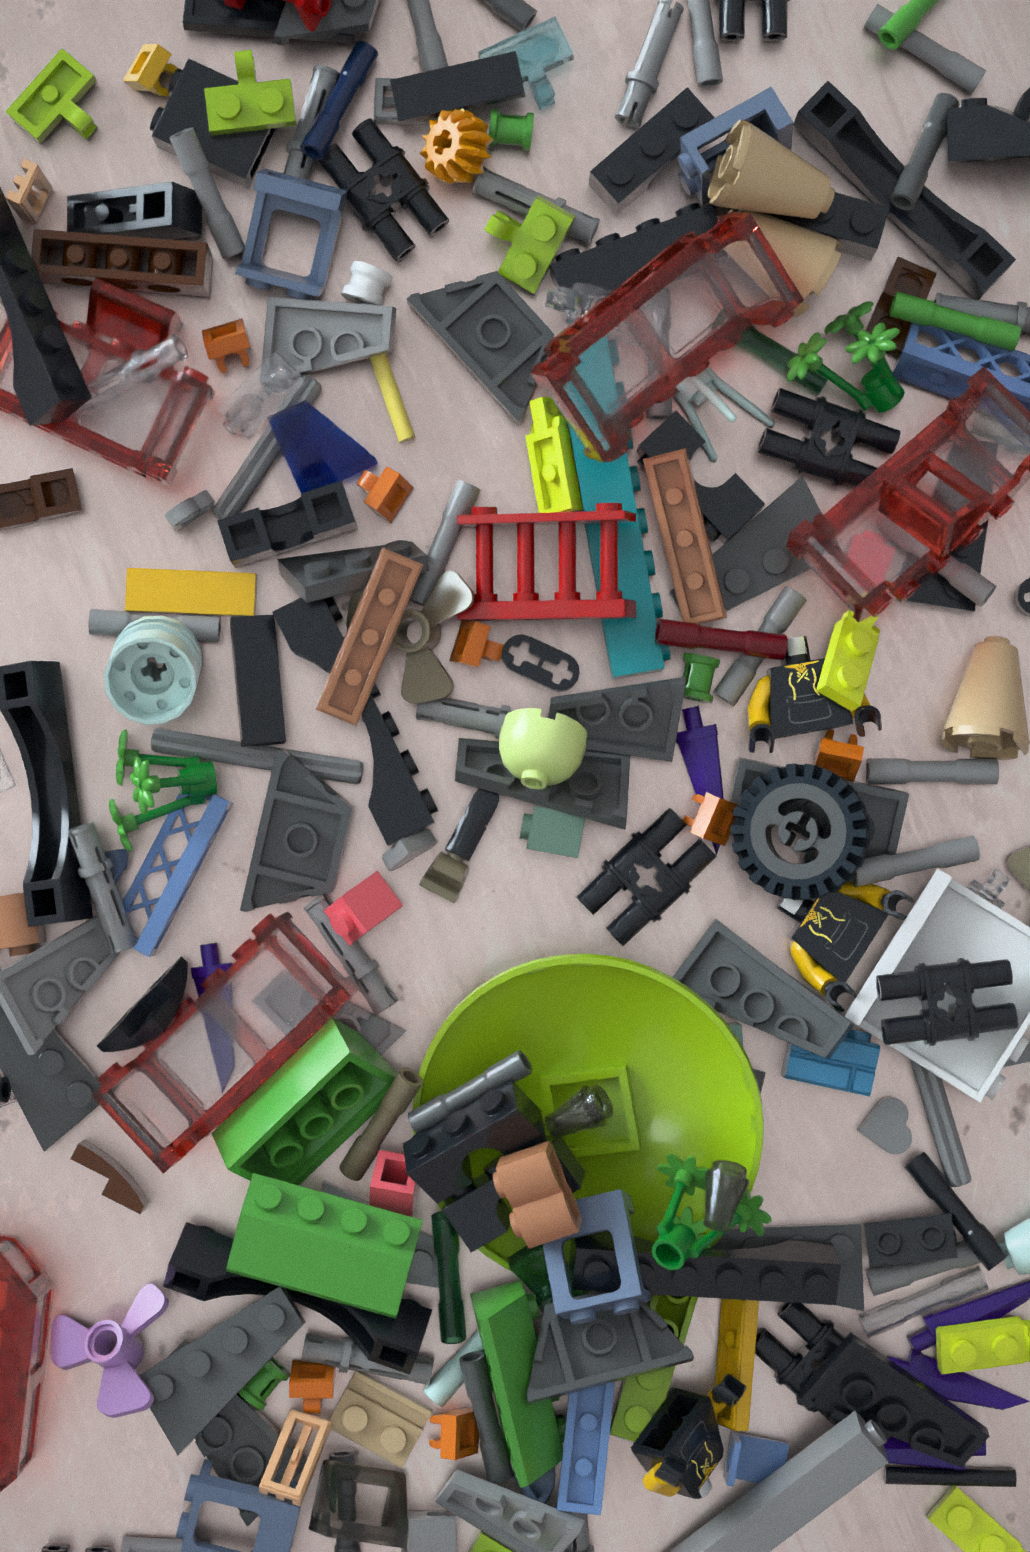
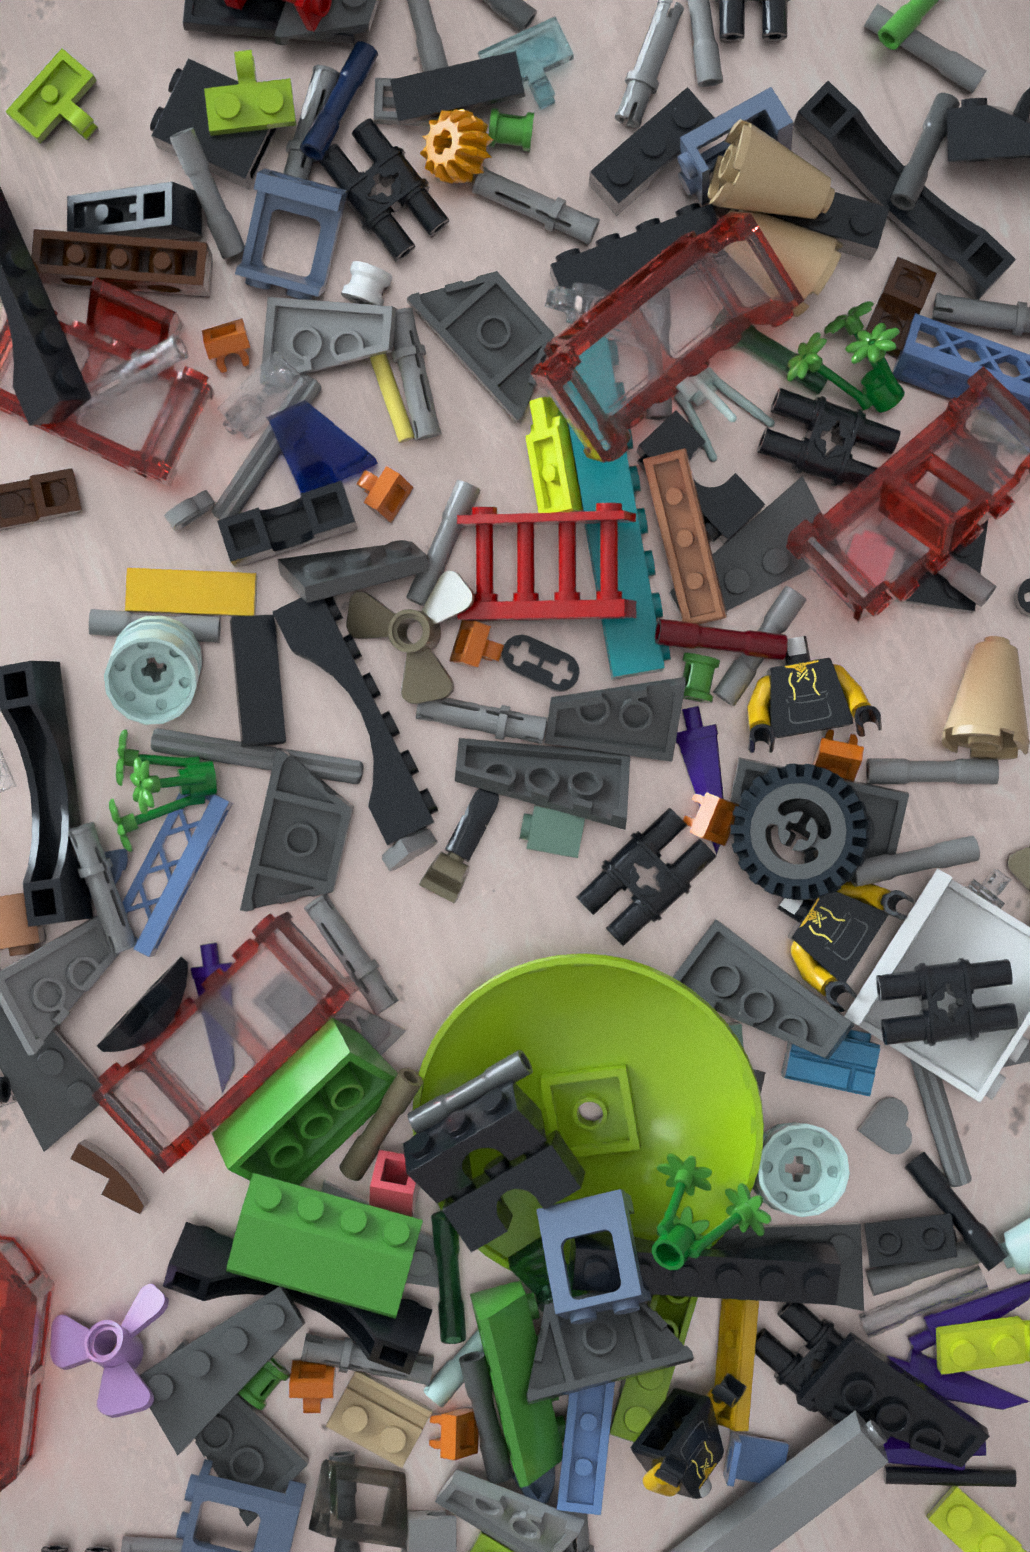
(25, 197): light nougat tile -> none
(147, 69): yellow tile -> none
(283, 1489): light nougat tile -> none
(362, 908): coral brick -> none
(369, 636): nougat tile -> none
(416, 384): none -> light grey pin
(533, 241): lime plate -> none
(538, 1195): nougat brick -> none
(541, 748): yellowish green cylinder -> none
(581, 1112): clear smoke cone -> none
(723, 1193): clear smoke cone -> none
(823, 1174): none -> light aqua wheel
(849, 660): neon yellow hinge -> none
(930, 314): bright green piece -> none

